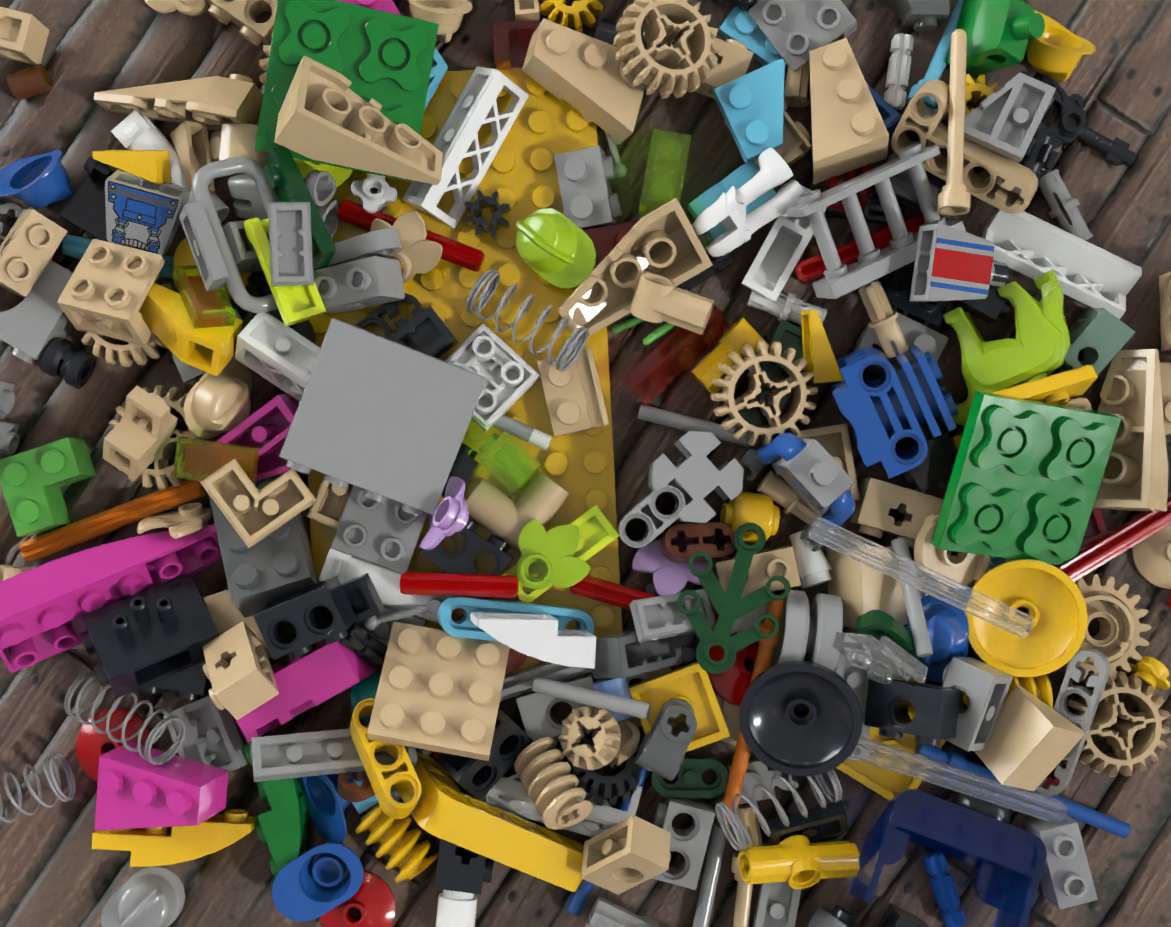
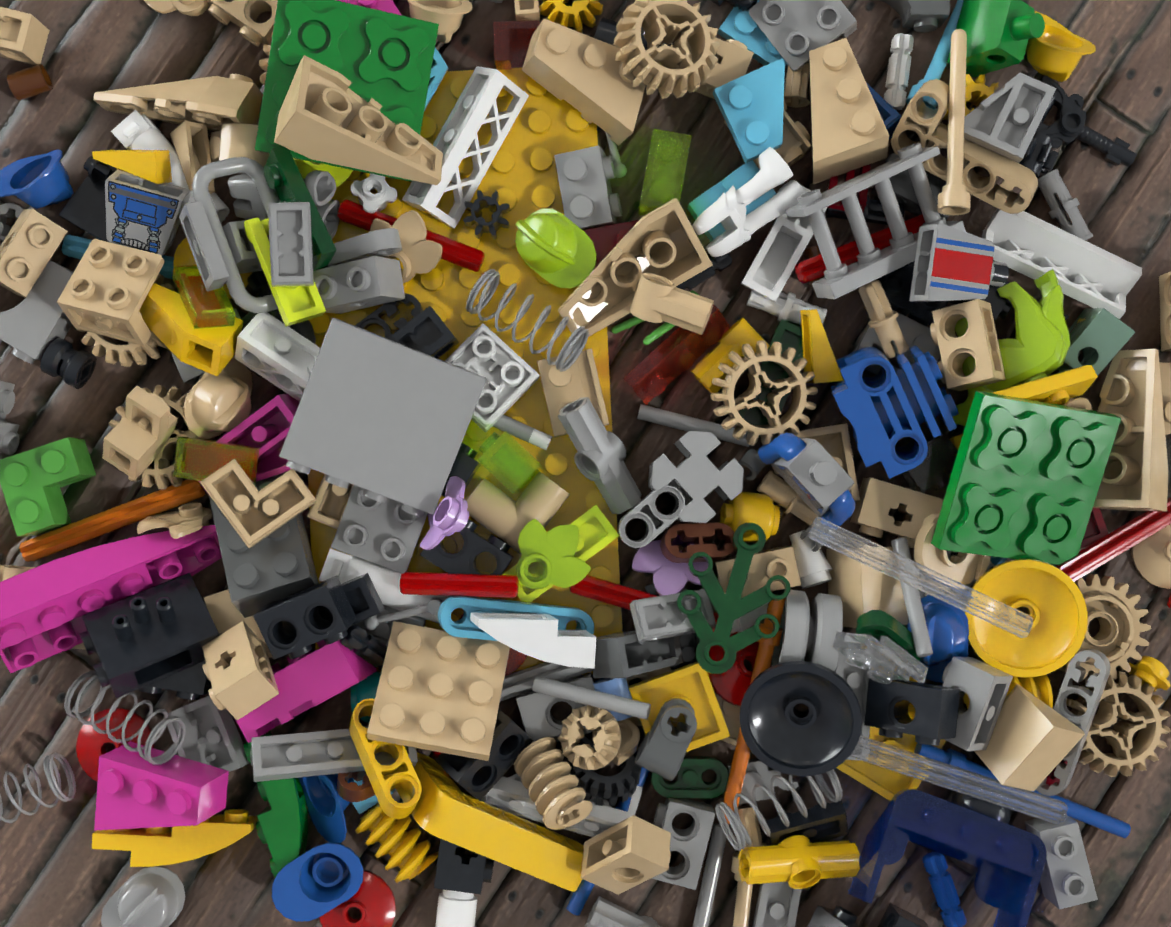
(600, 455): none -> light grey piece
(978, 342): none -> tan brick

